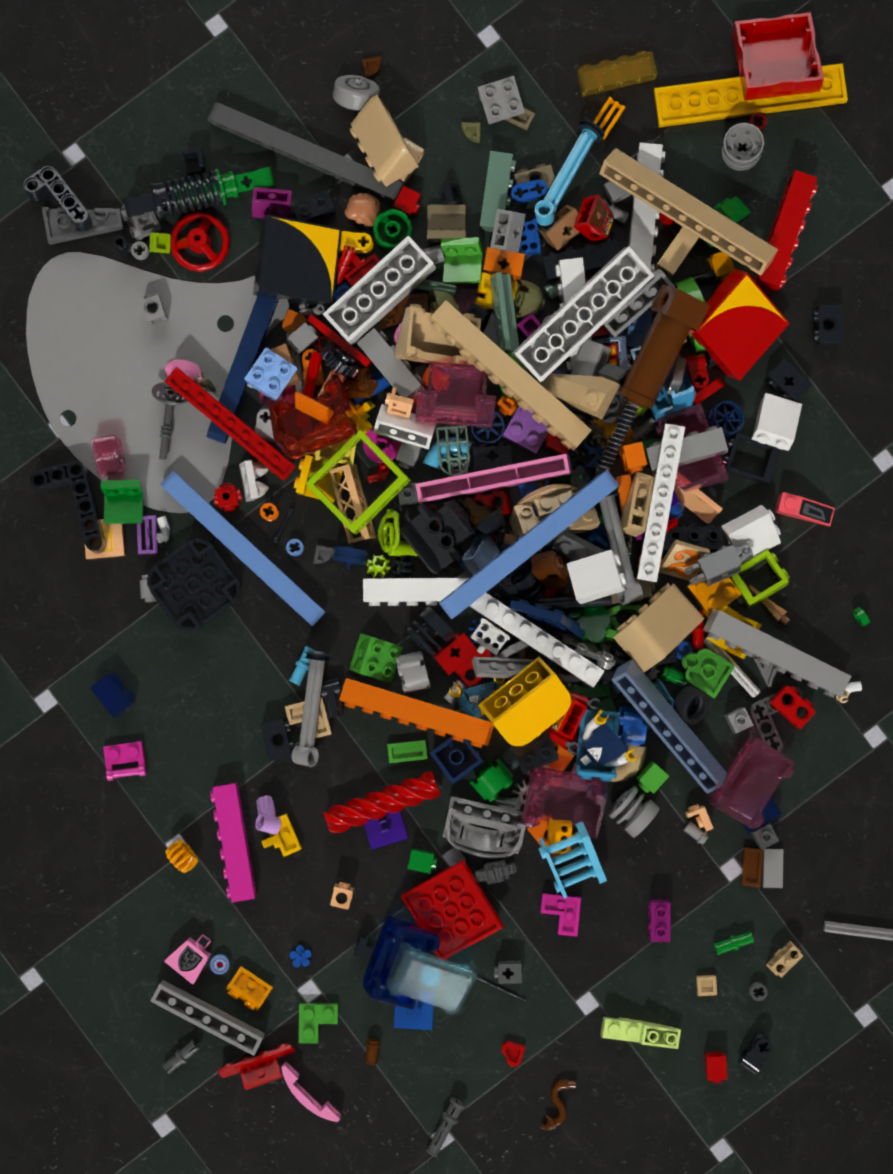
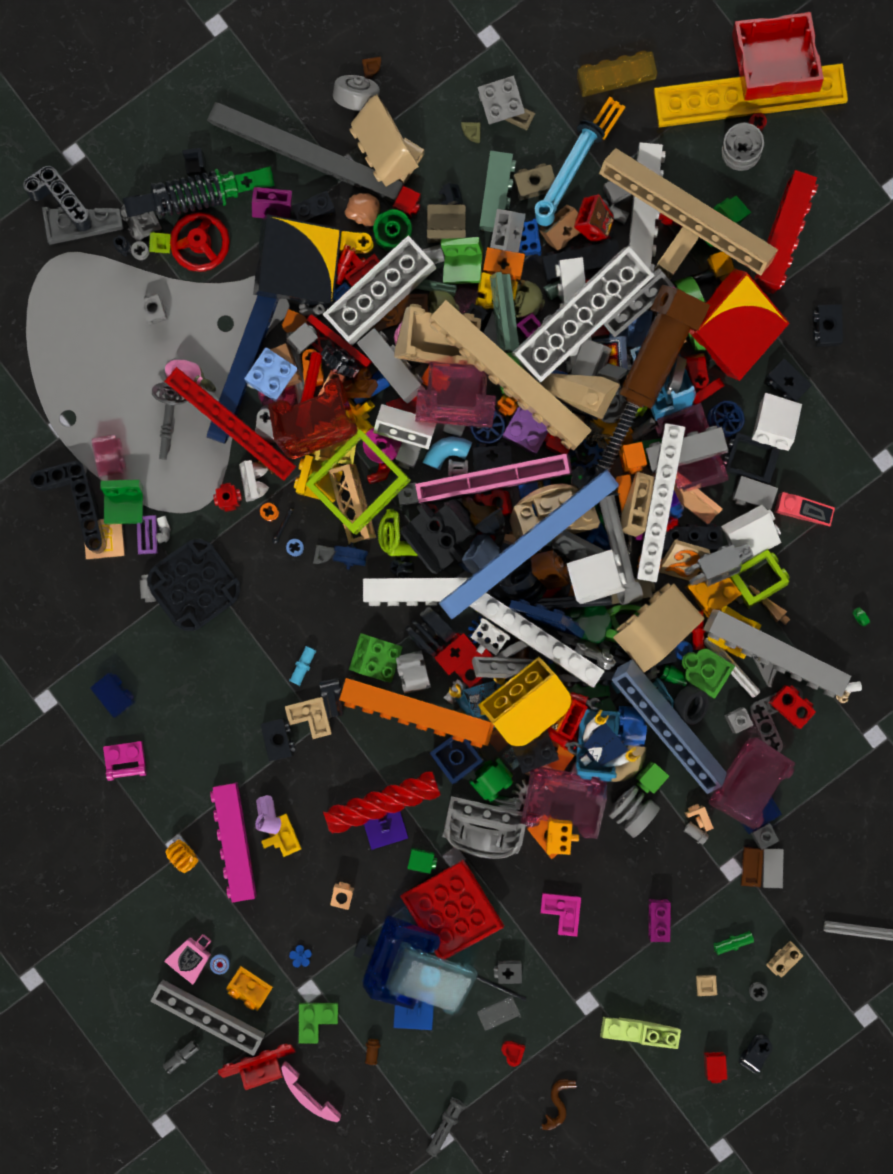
(242, 548): medium blue beam -> none
(305, 752): light grey piece -> none
(313, 408): orange slope -> none
(378, 566): lime gear -> none
(398, 405): light nougat bracket -> none
(407, 751): bright green tile -> none
(448, 460): sand green window -> none
(495, 871): dark grey gear -> none
(498, 740): none -> reddish brown tile
(498, 1013): none -> clear tile
(527, 186): blue beam -> none
(585, 848): medium azure fence -> none
(753, 493): none -> light grey brick

